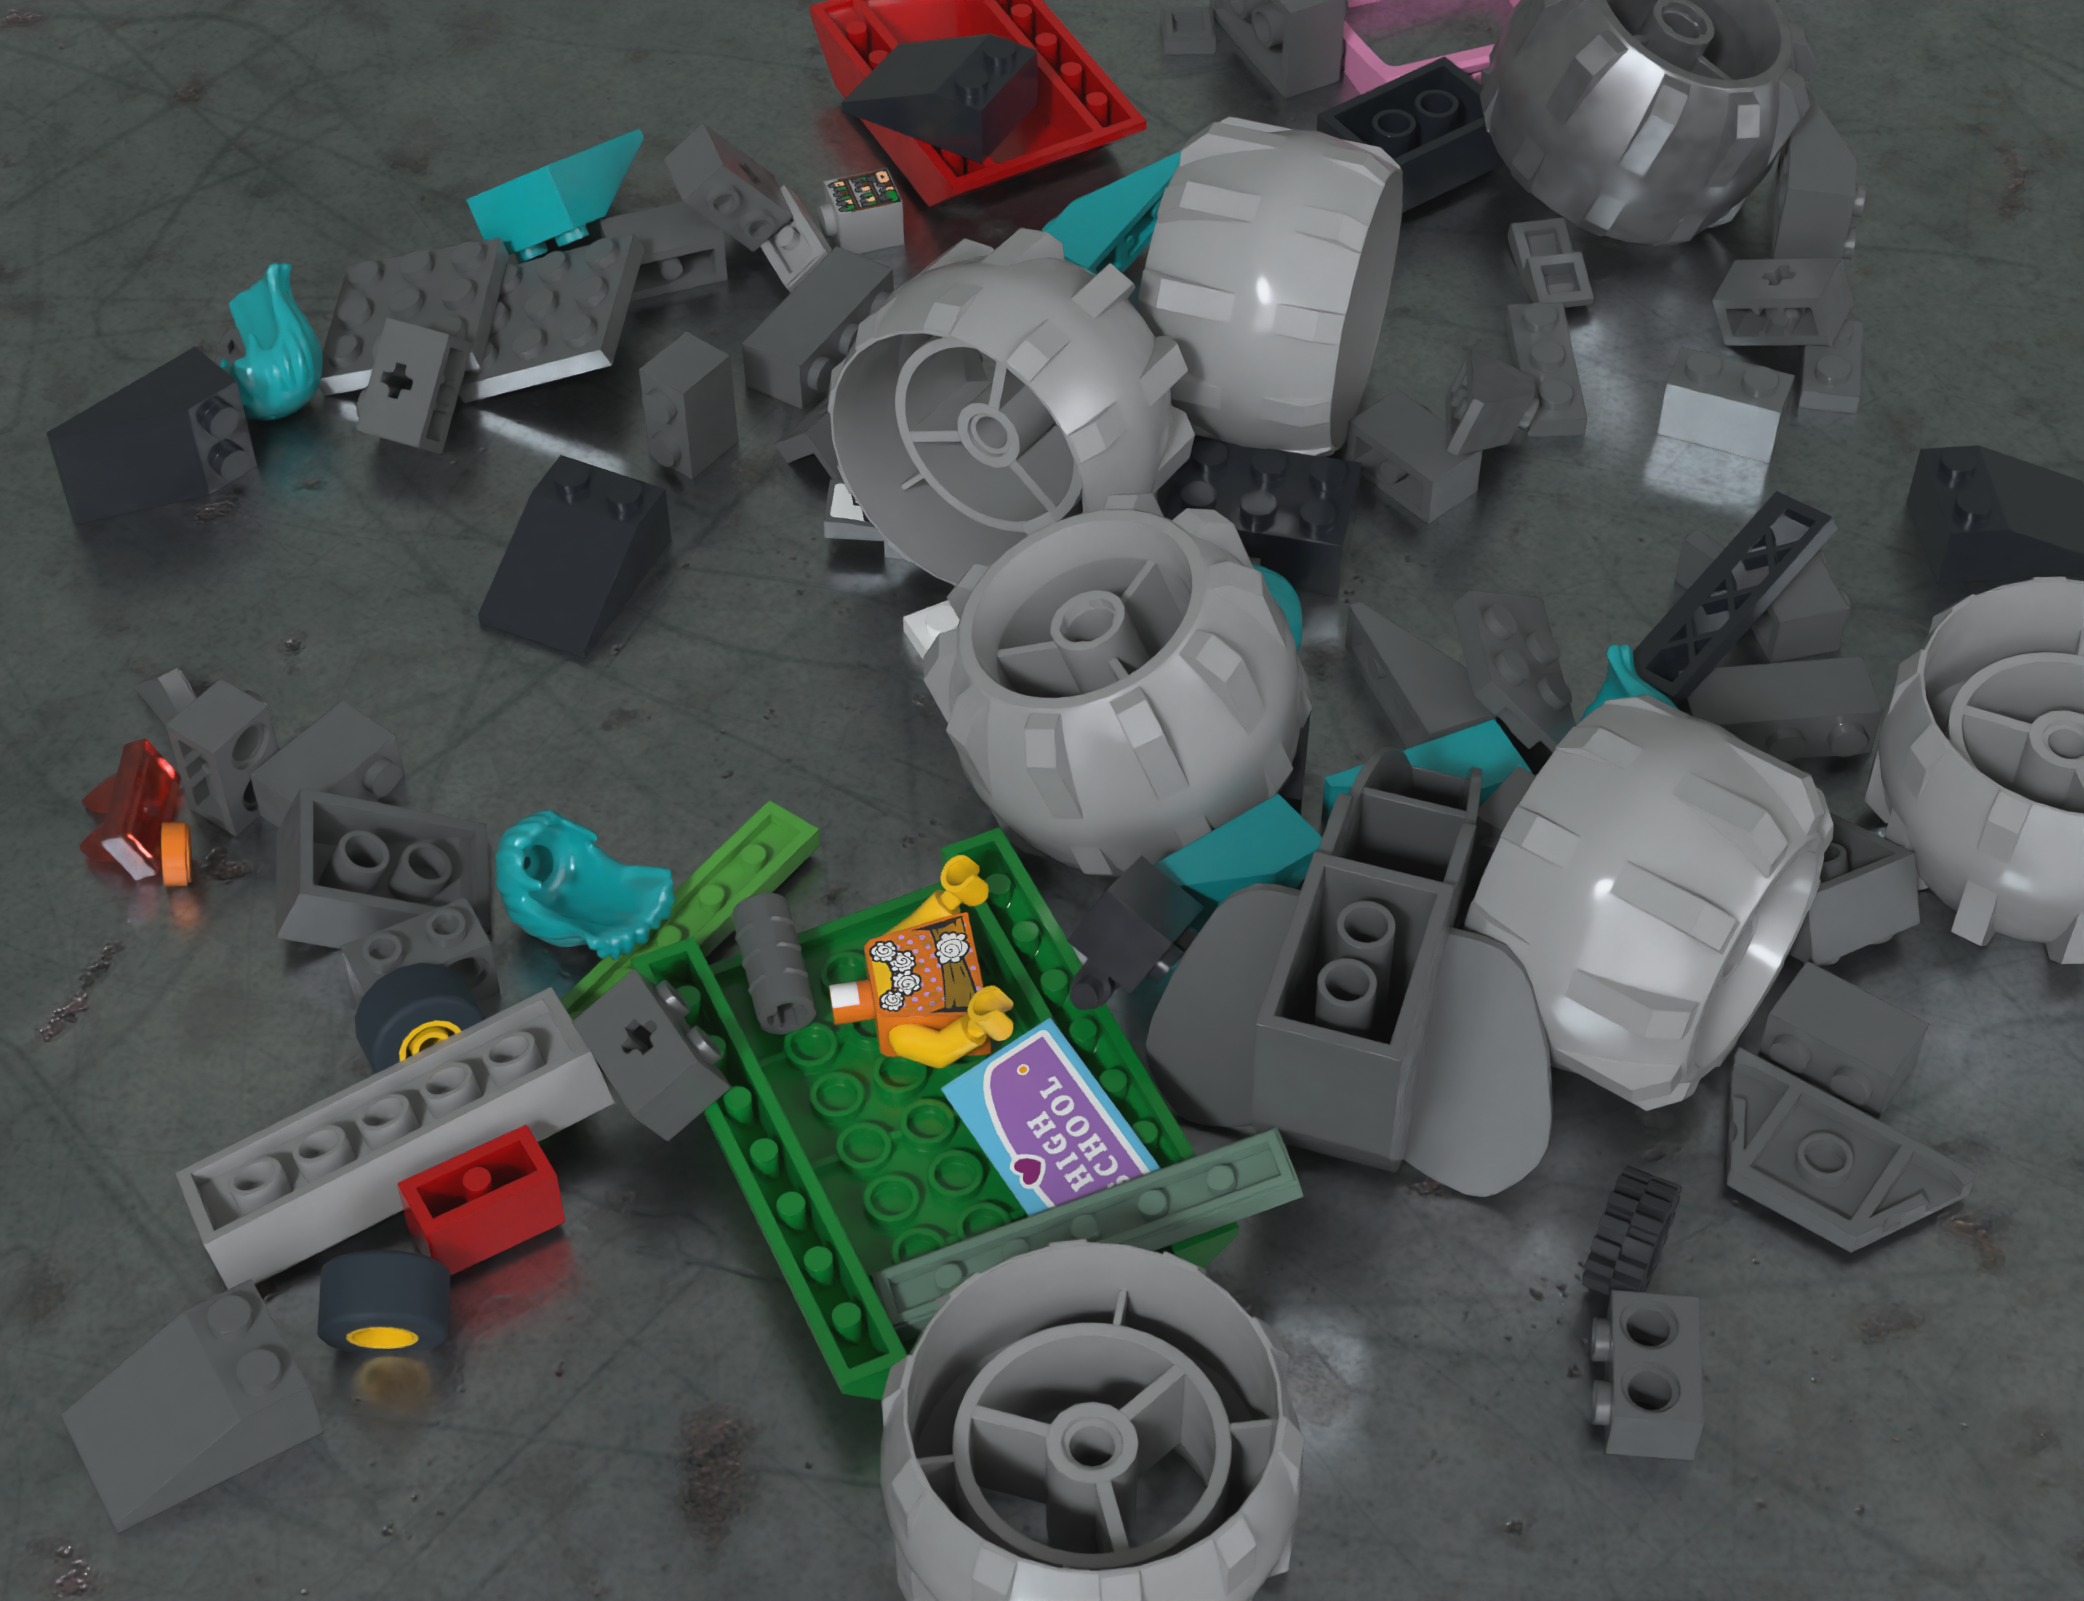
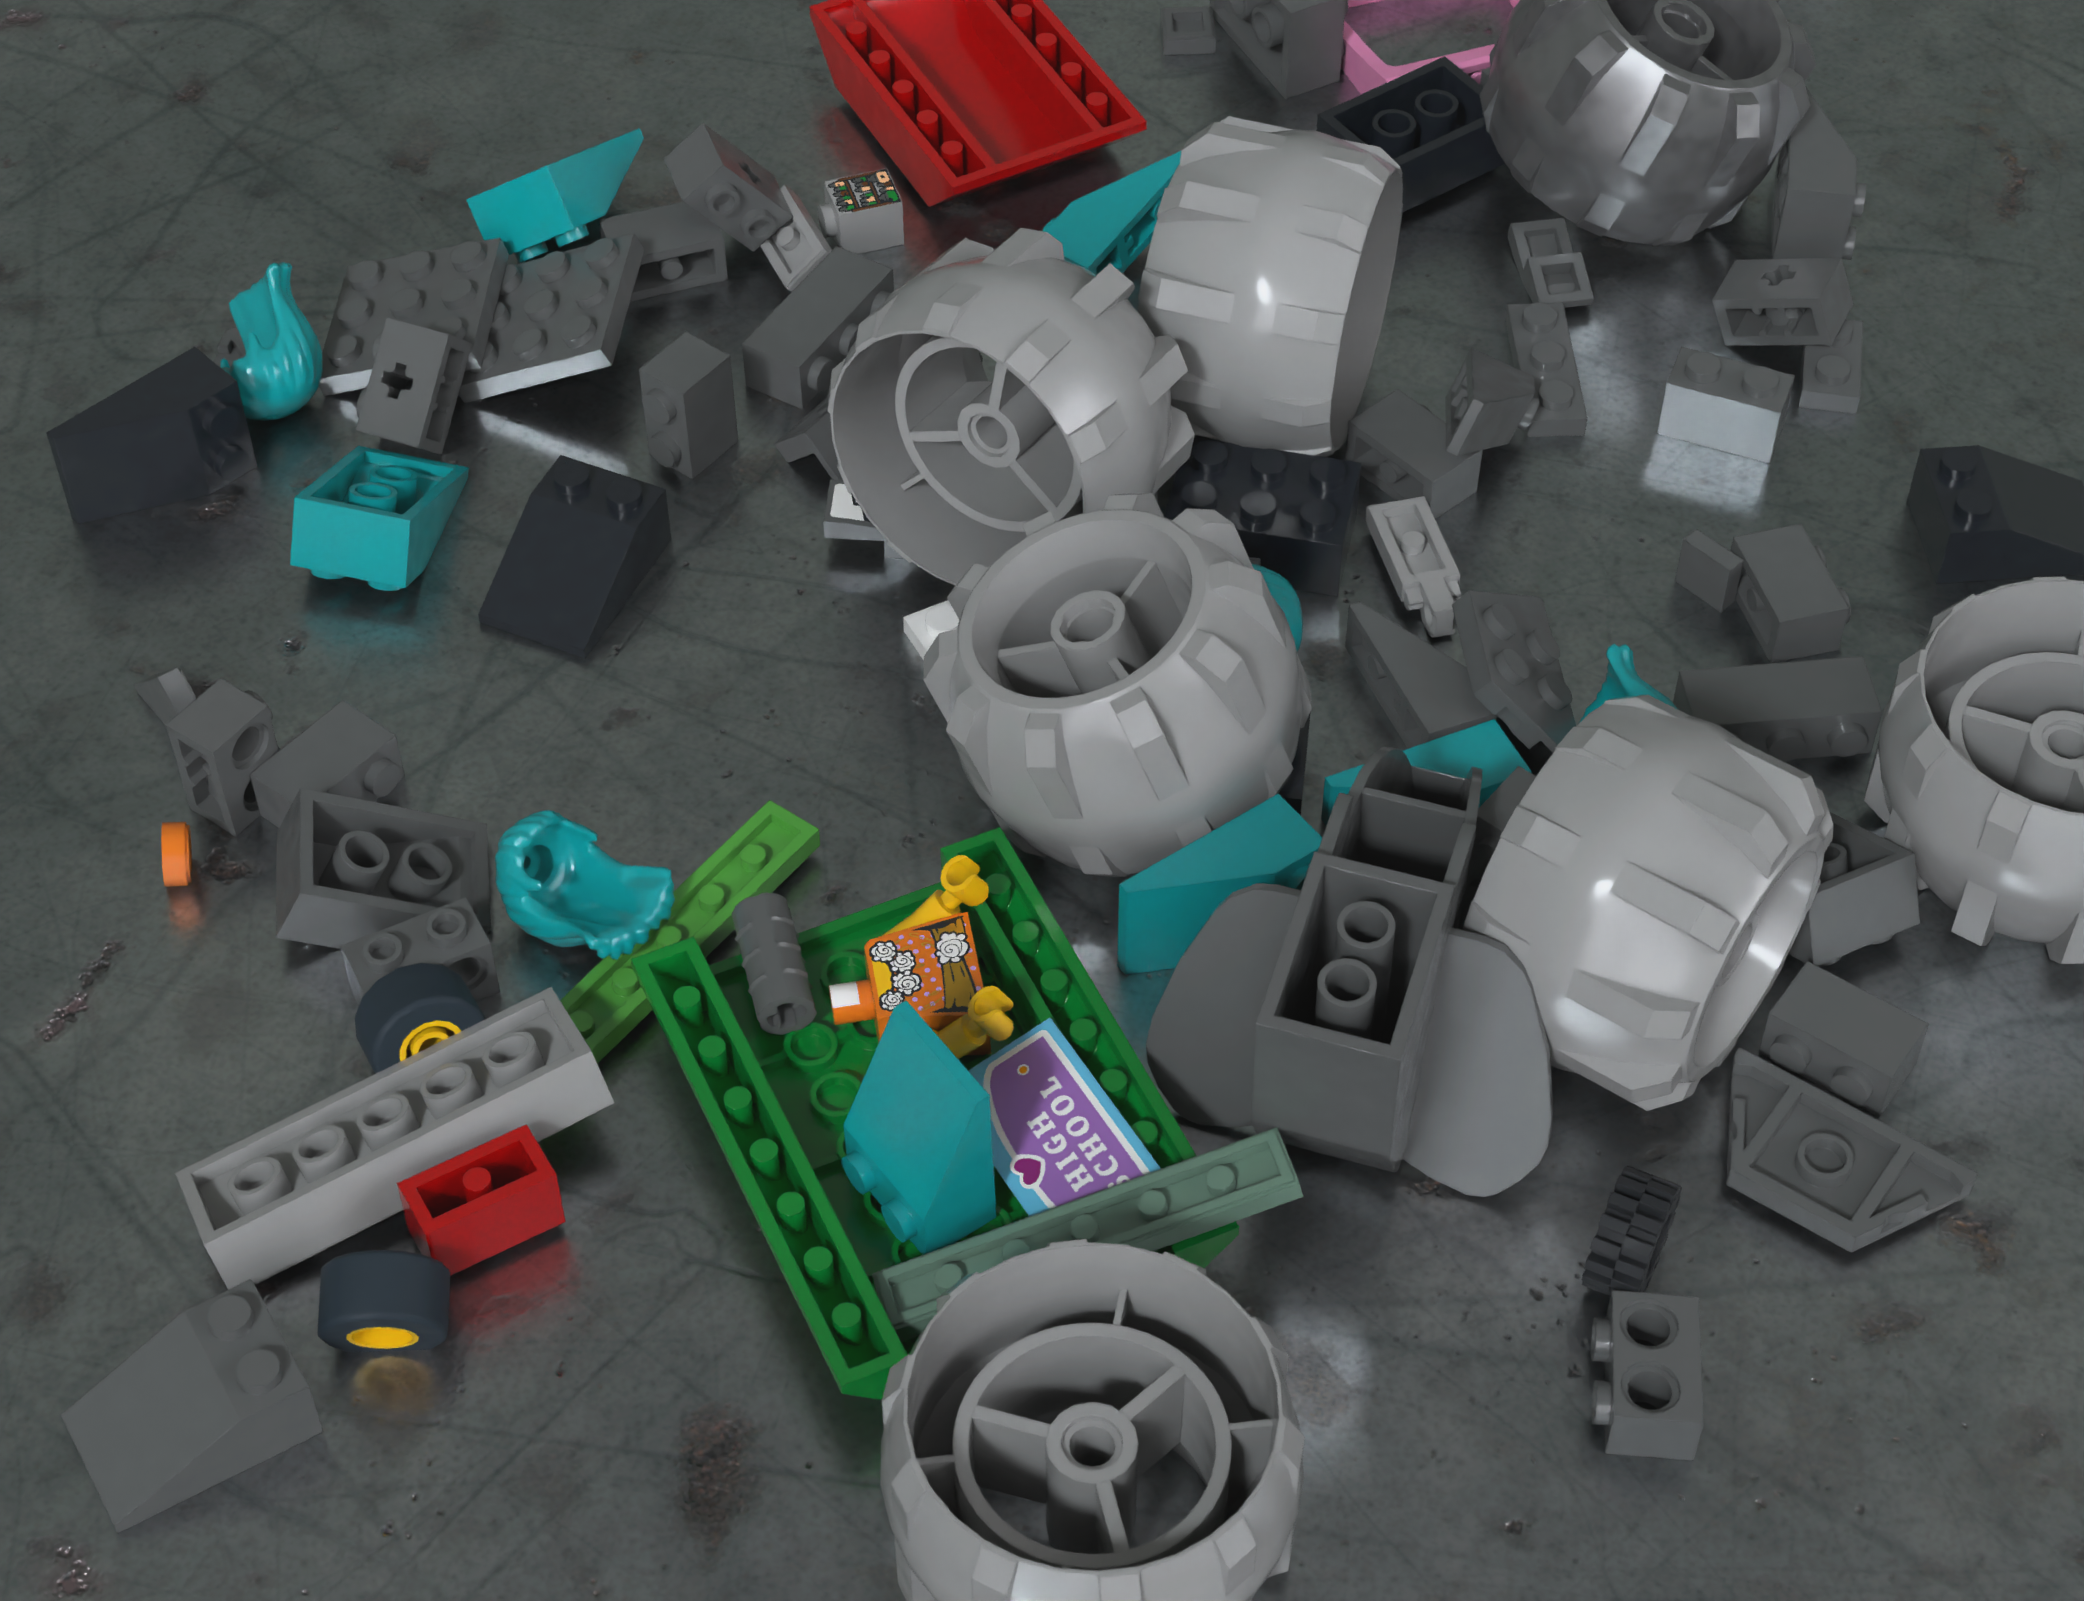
(135, 806): clear red tile -> none
(375, 517): none -> teal slope
(652, 1053): dark grey brick -> none
(921, 1137): none -> teal slope
(951, 92): black slope -> none
(1131, 934): black brick -> none
(1417, 560): none -> light grey hinge
(1731, 595): black fence -> none

